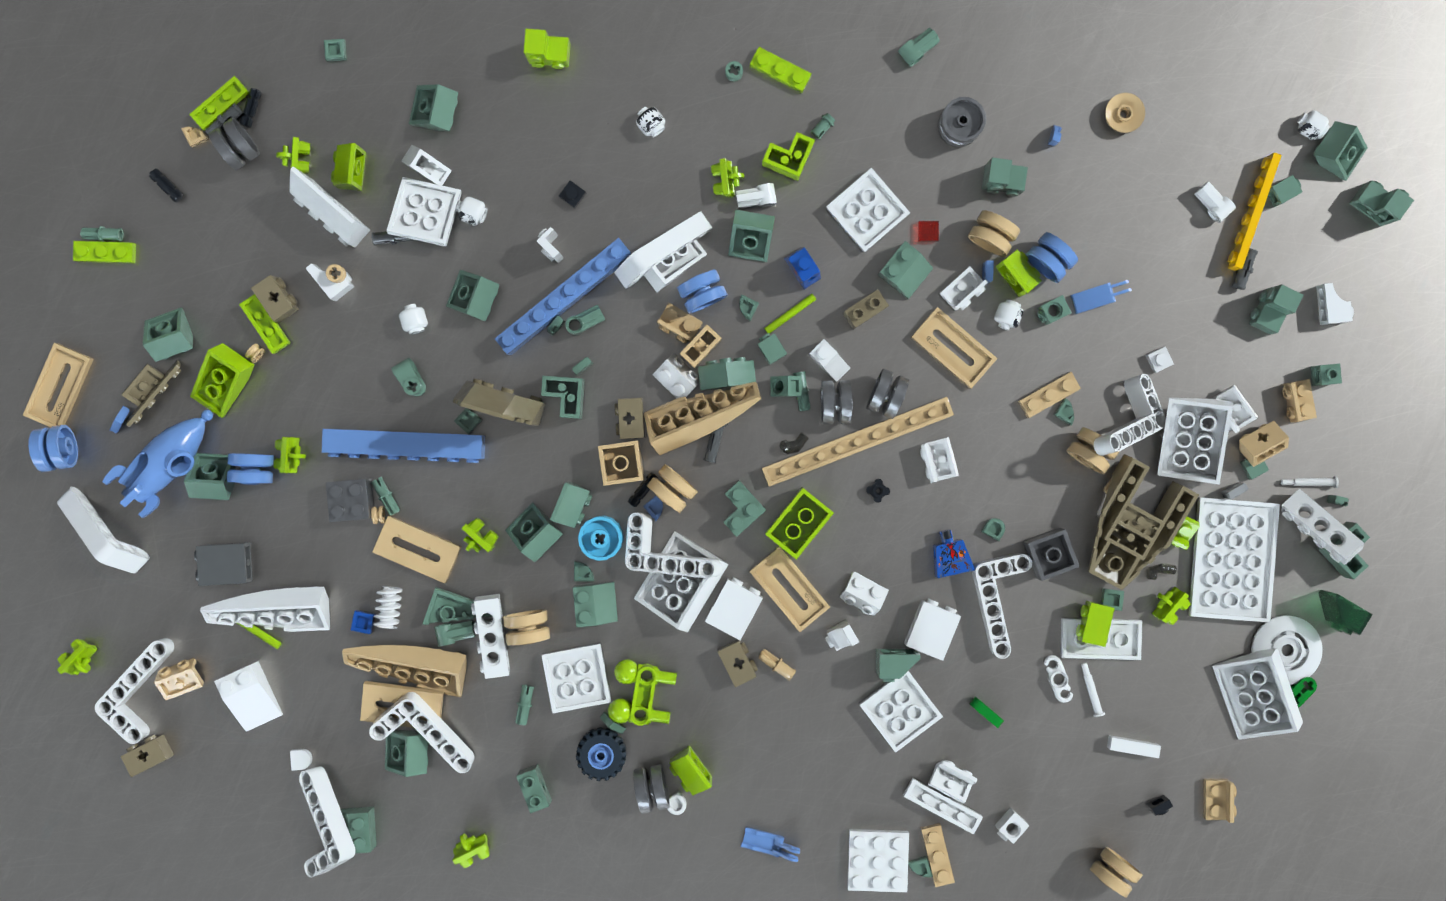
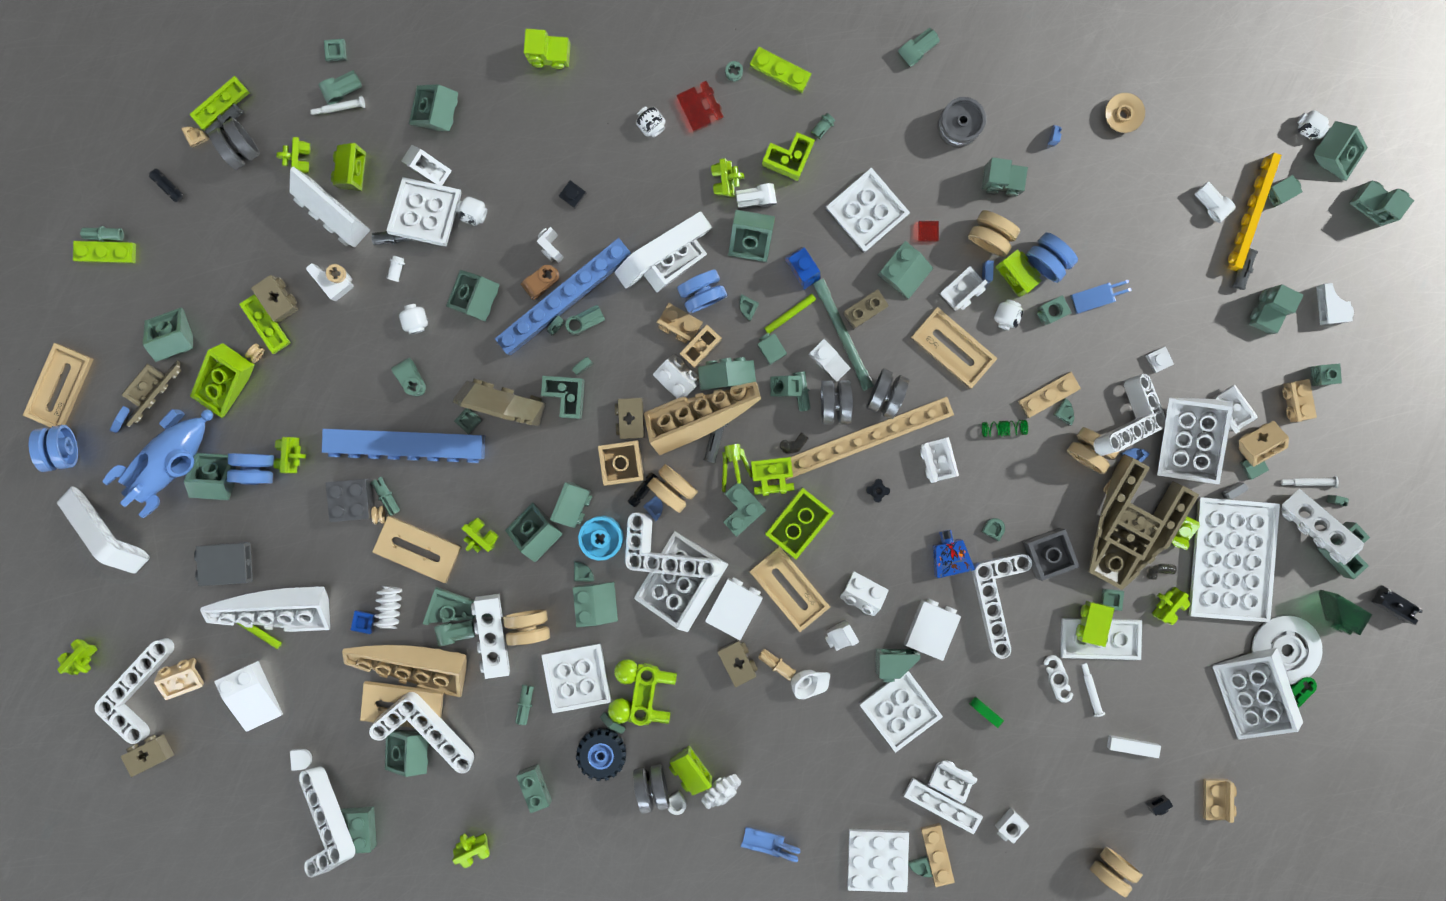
(171, 418): none -> medium blue tile
(250, 107): black axle -> none
(335, 89): none -> sand green piece
(339, 106): none -> white piece
(395, 268): none -> white pin
(537, 284): none -> medium nougat piece
(694, 109): none -> clear red plate
(721, 791): none -> white gear
(733, 453): none -> lime plant
(772, 469): none -> lime plate
(809, 683): none -> white cap
(861, 373): none -> sand green piece
(1004, 428): none -> green piece
(1136, 453): none -> medium blue tile
(1396, 605): none -> black hinge

